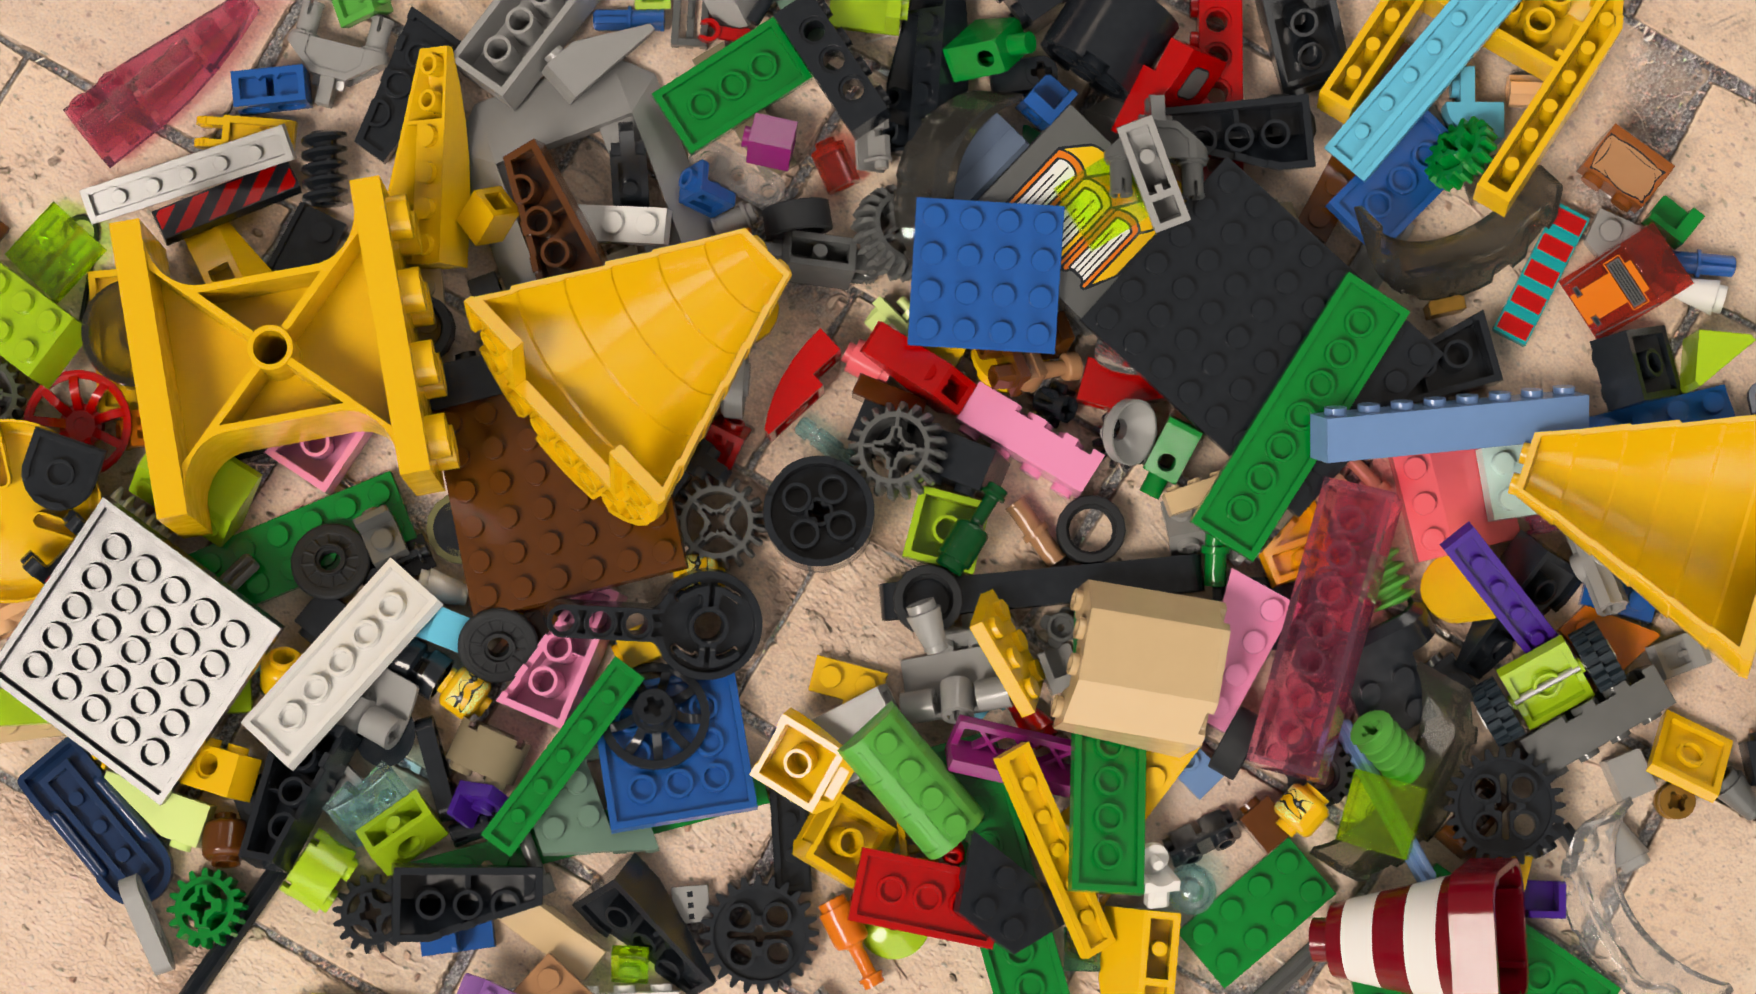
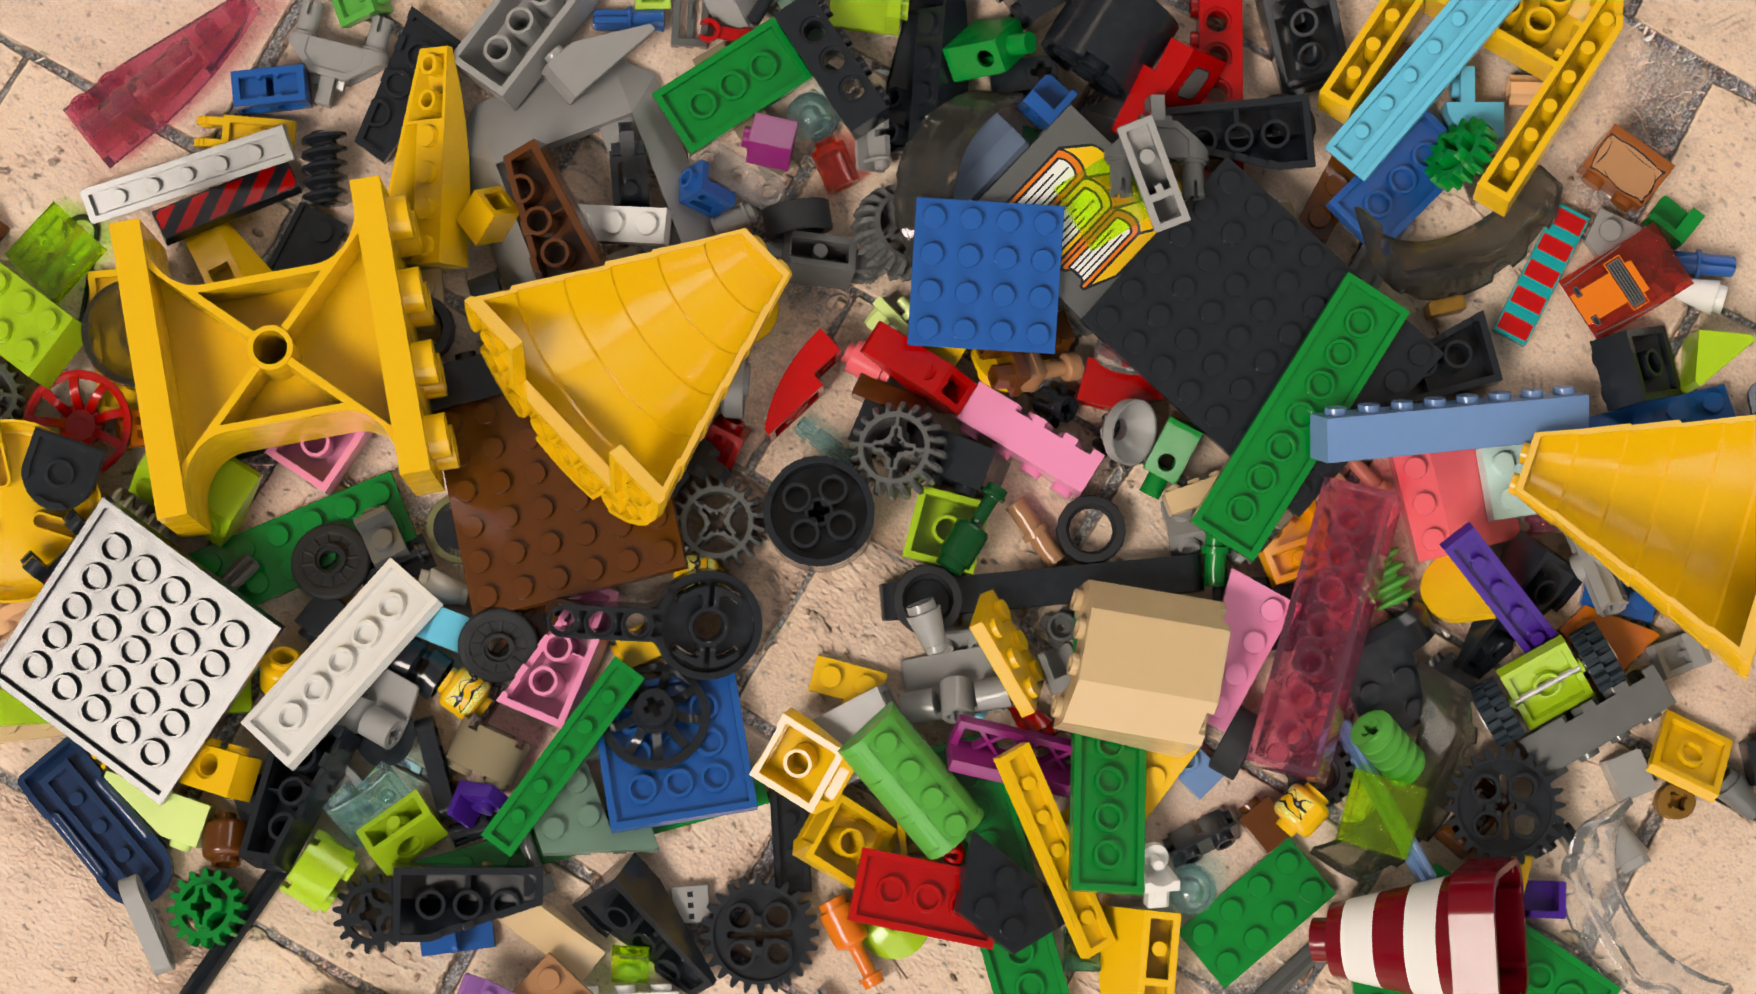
(814, 116): none -> clear light blue piece

